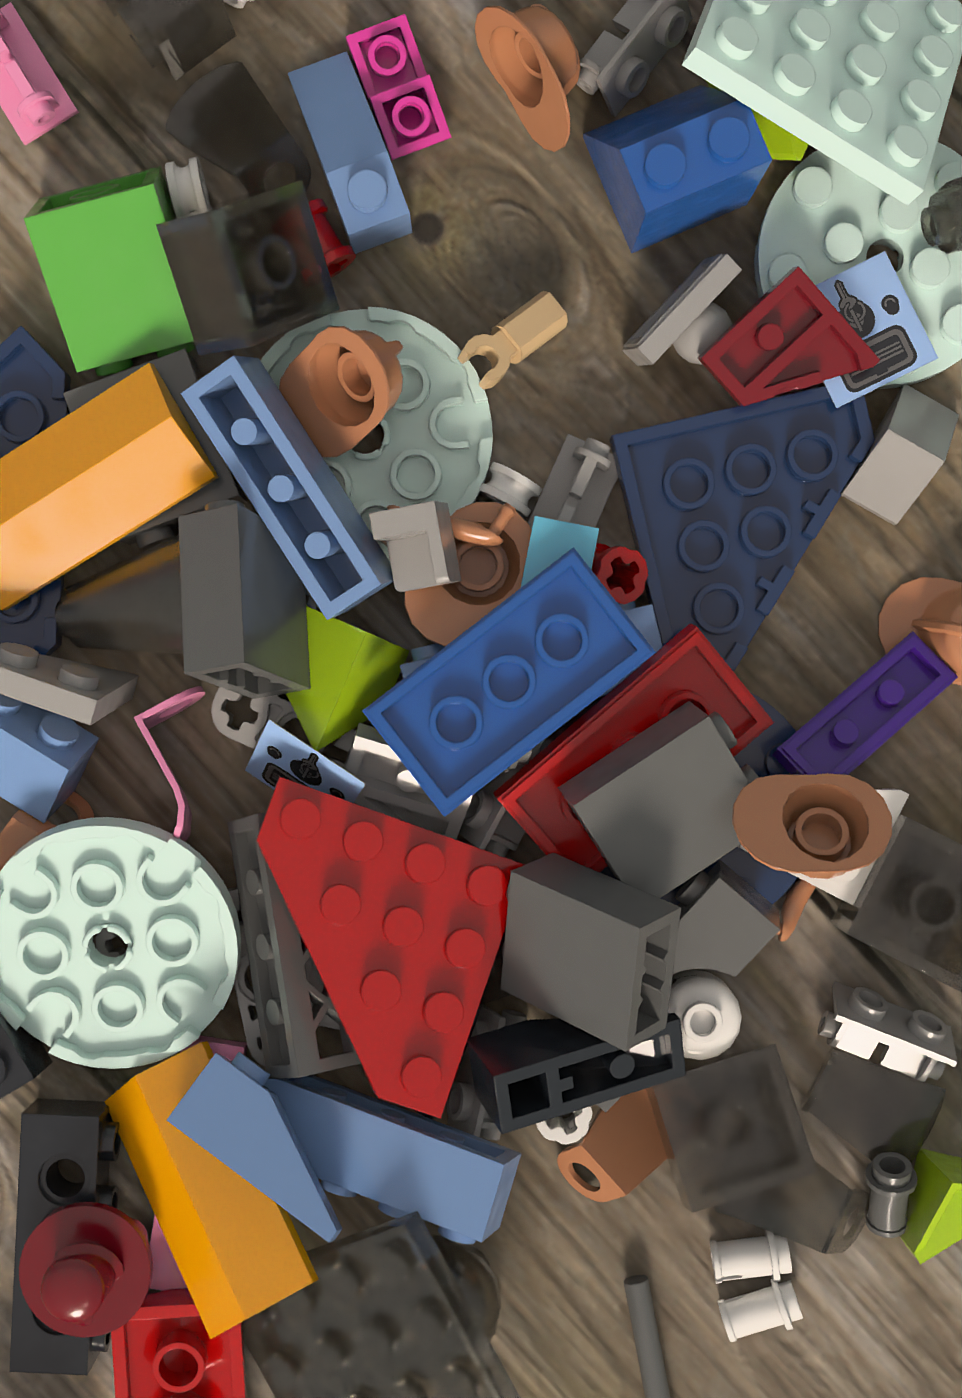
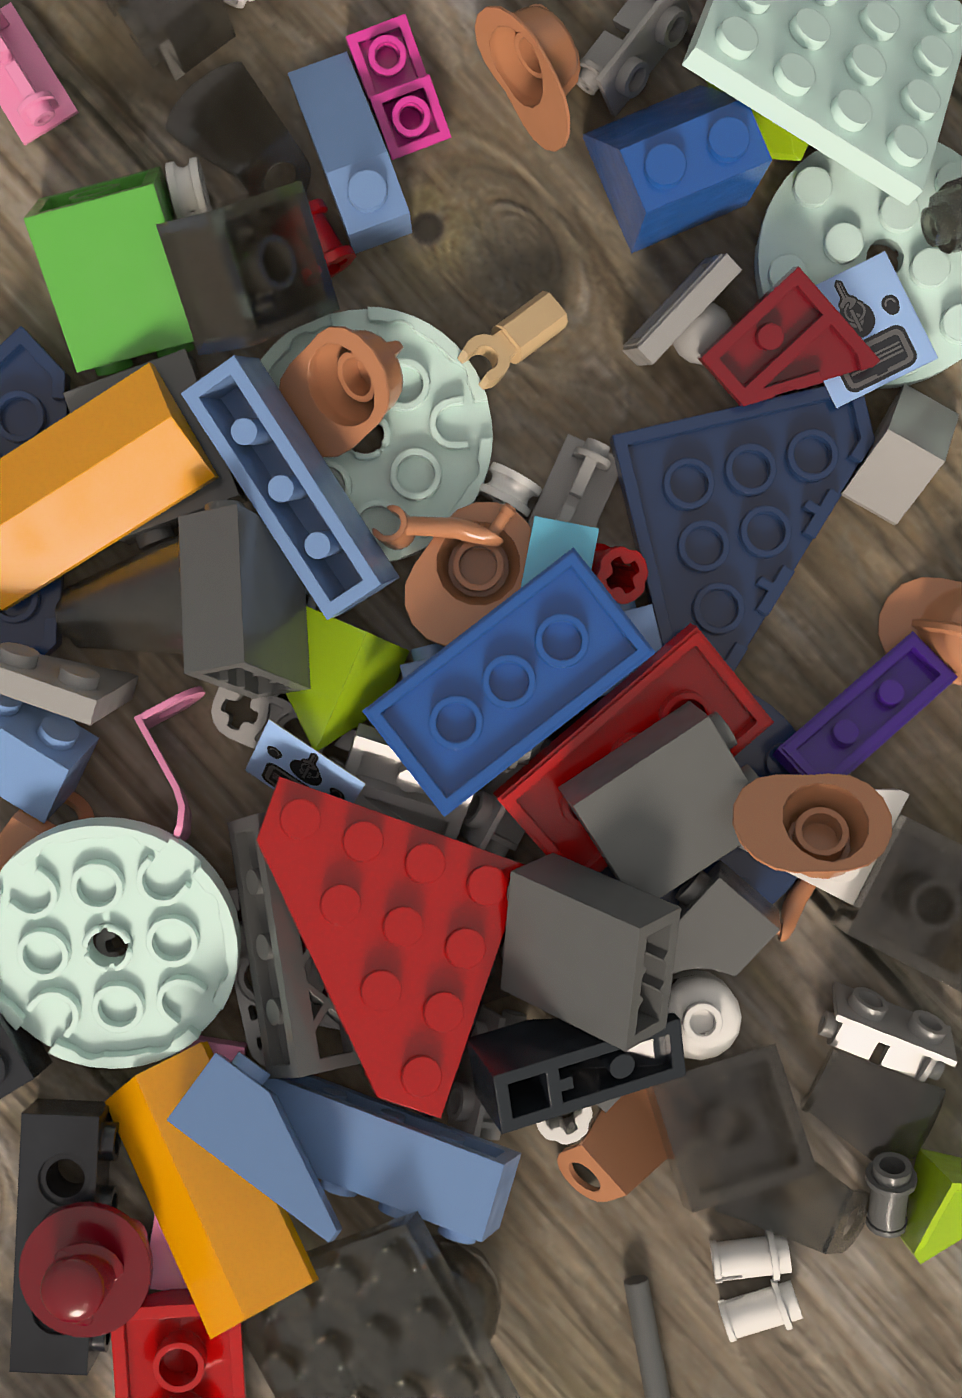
(418, 544): light grey panel -> none

